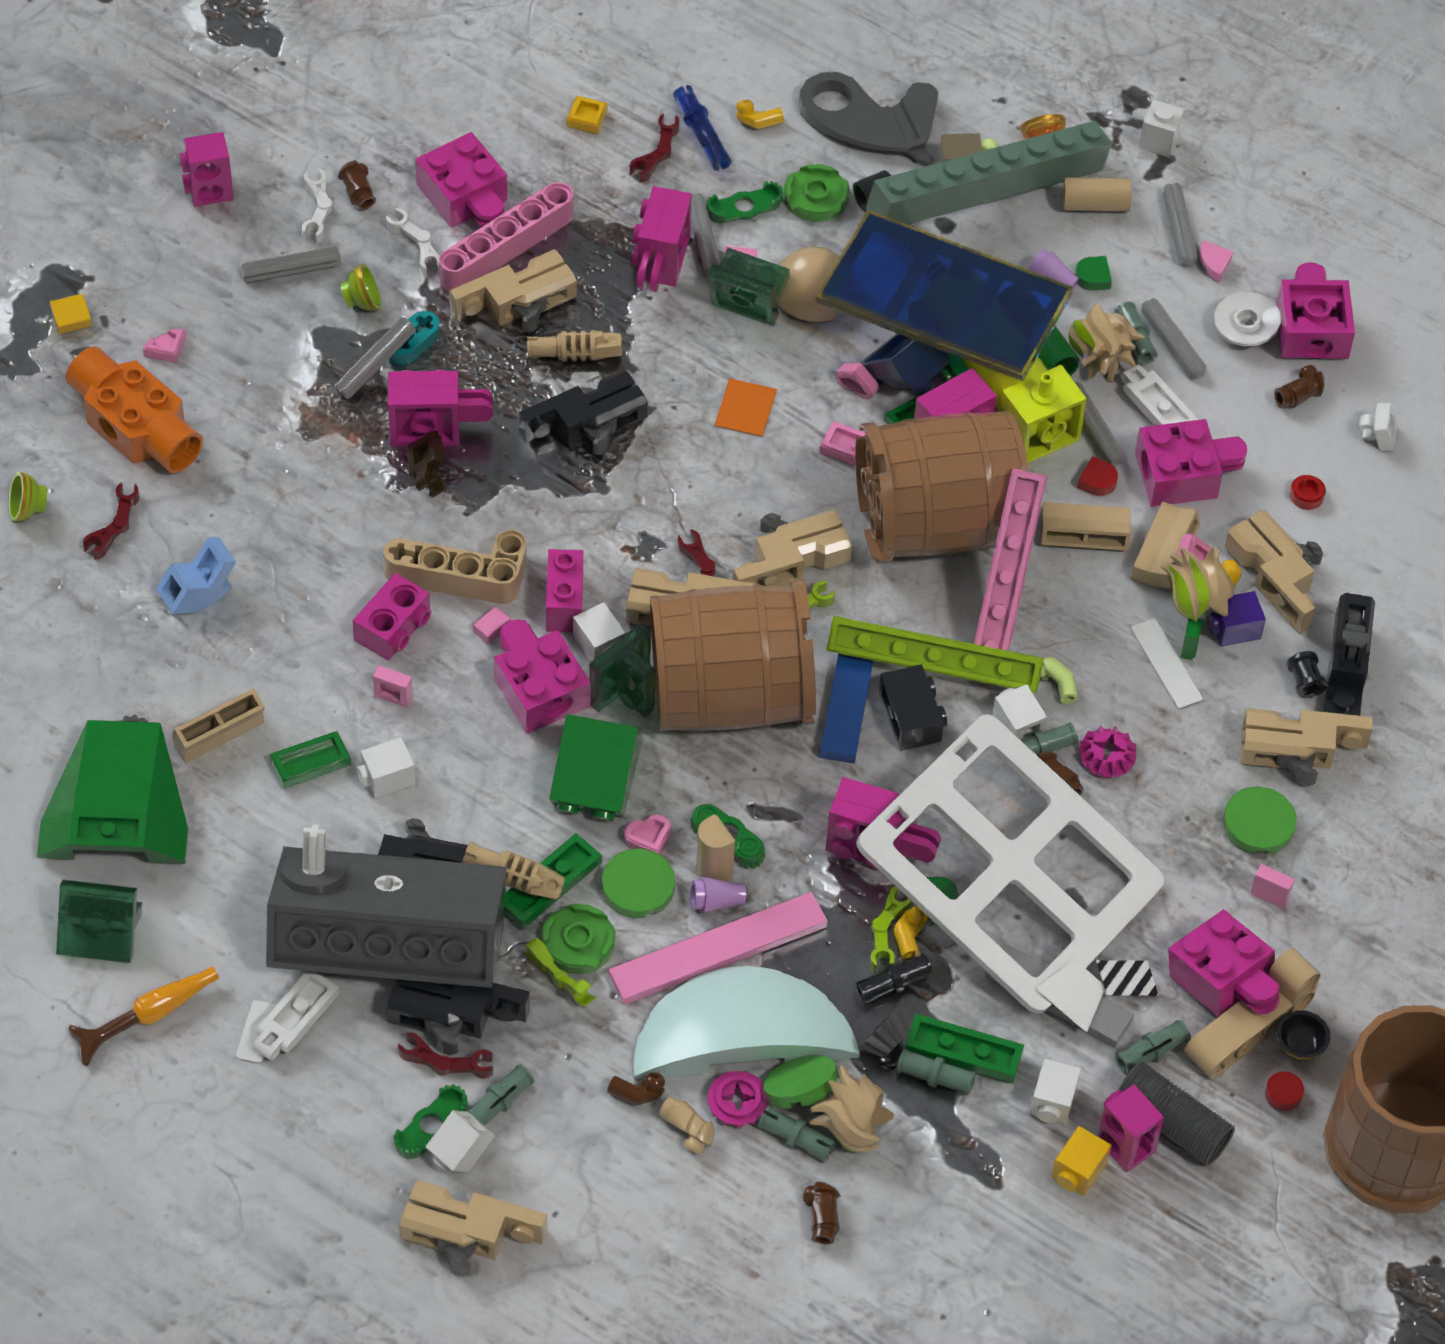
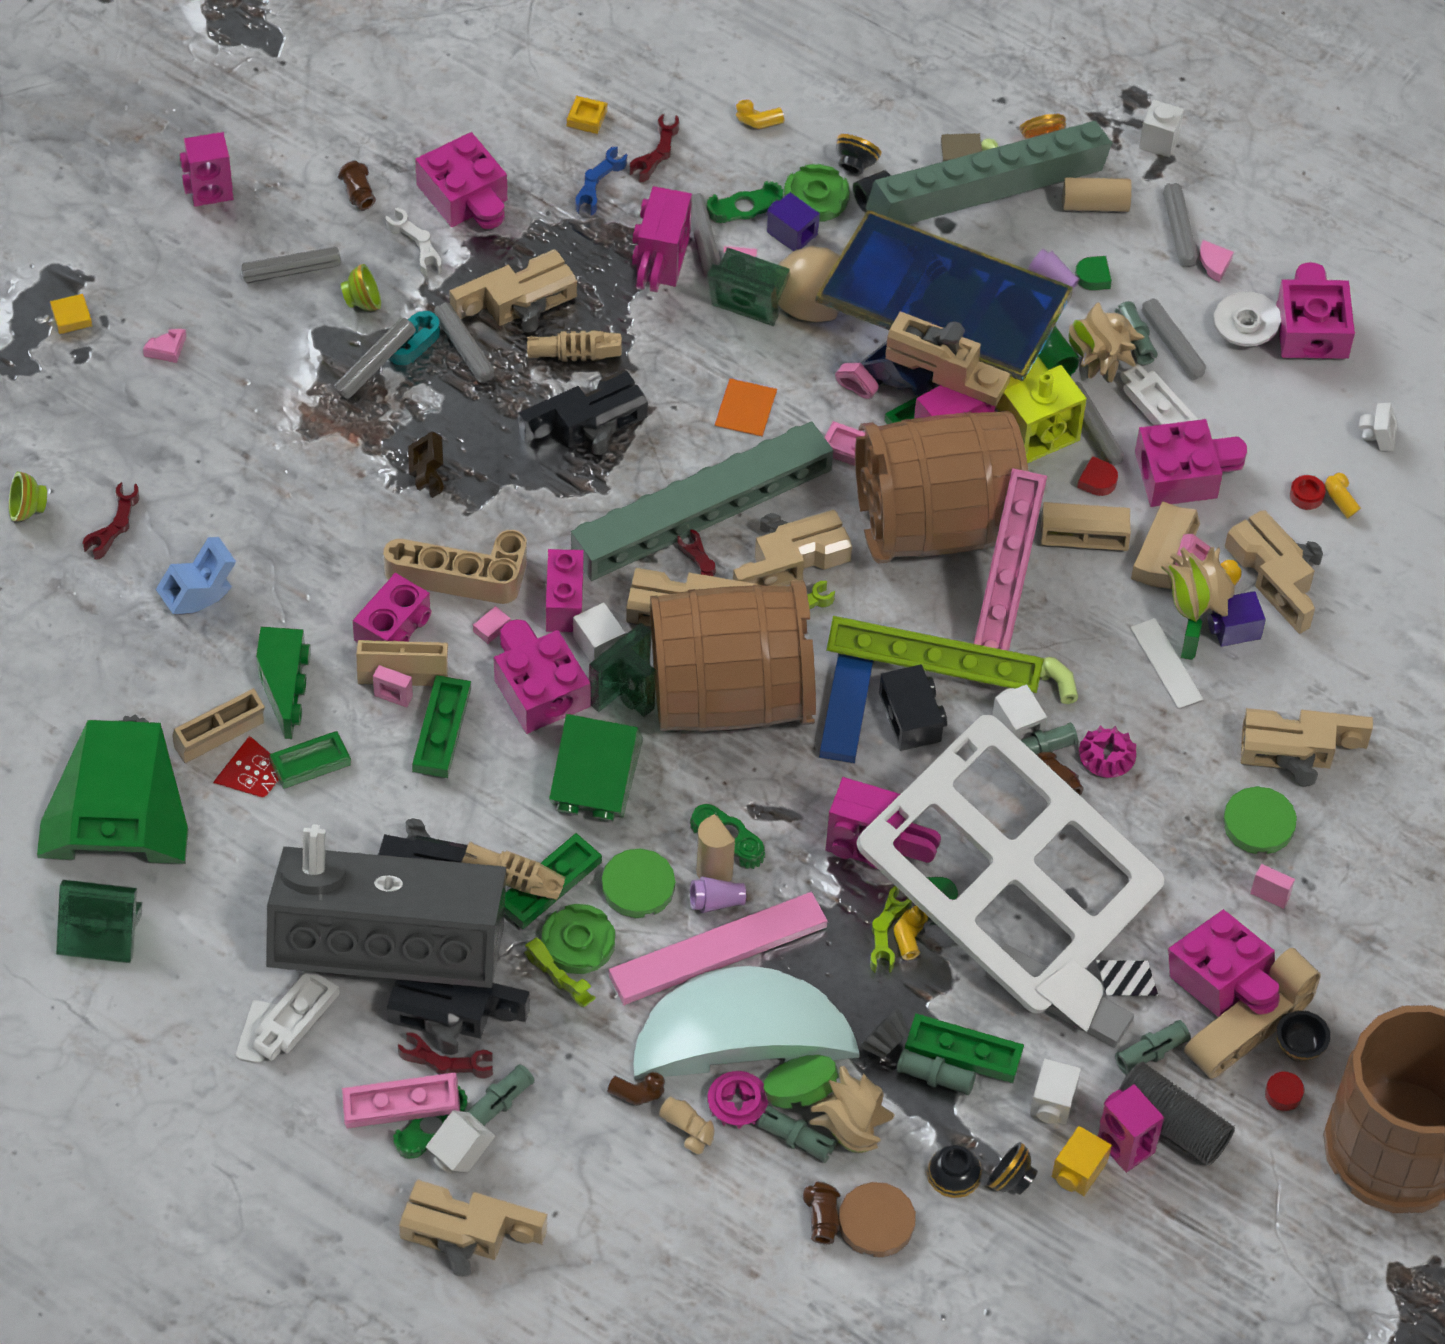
(134, 410): orange brick -> none
(145, 1010): light orange piece -> none
(249, 770): none -> red sticker
(280, 666): none -> green slope
(324, 206): white piece -> none
(386, 768): white brick -> none
(400, 1100): none -> bright pink tile
(414, 659): none -> tan piece
(432, 402): dark pink brick -> none
(441, 726): none -> green plate
(464, 343): none -> light grey axle
(507, 236): bright pink beam -> none
(592, 177): none -> blue piece
(648, 834): bright pink tile -> none
(697, 118): clear blue pin -> none
(702, 500): none -> sand green brick
(792, 222): none -> dark purple brick
(856, 153): none -> black piece
(866, 123): dark grey animal -> none
(877, 1219): none -> medium nougat tile
(894, 978): black pin -> none
(947, 355): none -> tan plate
(954, 1171): none -> black piece
(1013, 1171): none -> black piece
(1298, 391): reddish brown arm -> none
(1306, 674): black bush -> none
(1336, 488): none -> yellow arm
(1349, 654): black plate -> none

